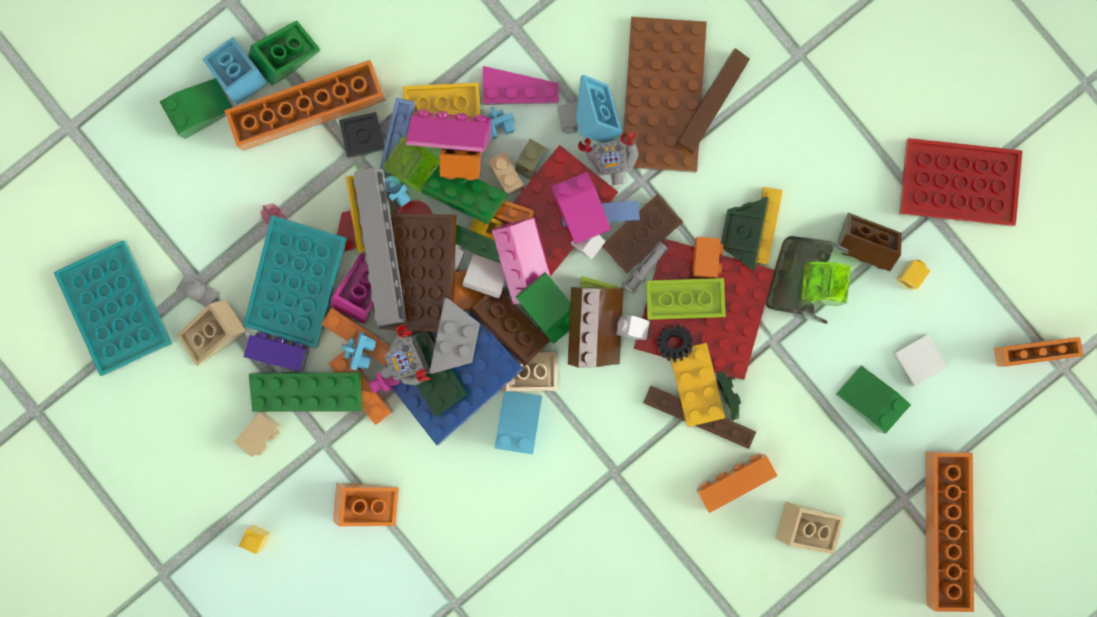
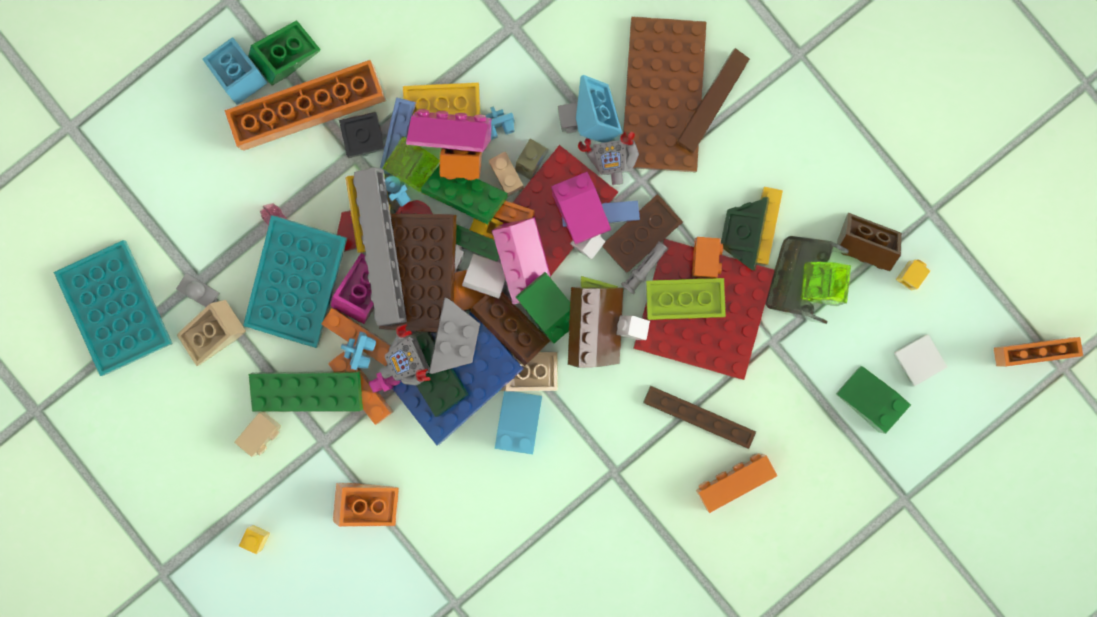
(196, 107): green slope -> none
(276, 352): dark purple brick -> none
(512, 88): dark pink wing -> none
(671, 332): black tyre -> none
(698, 387): yellow plate -> none
(731, 399): dark green wing -> none
(809, 528): tan slope -> none
(949, 531): orange brick -> none
(960, 182): red plate -> none

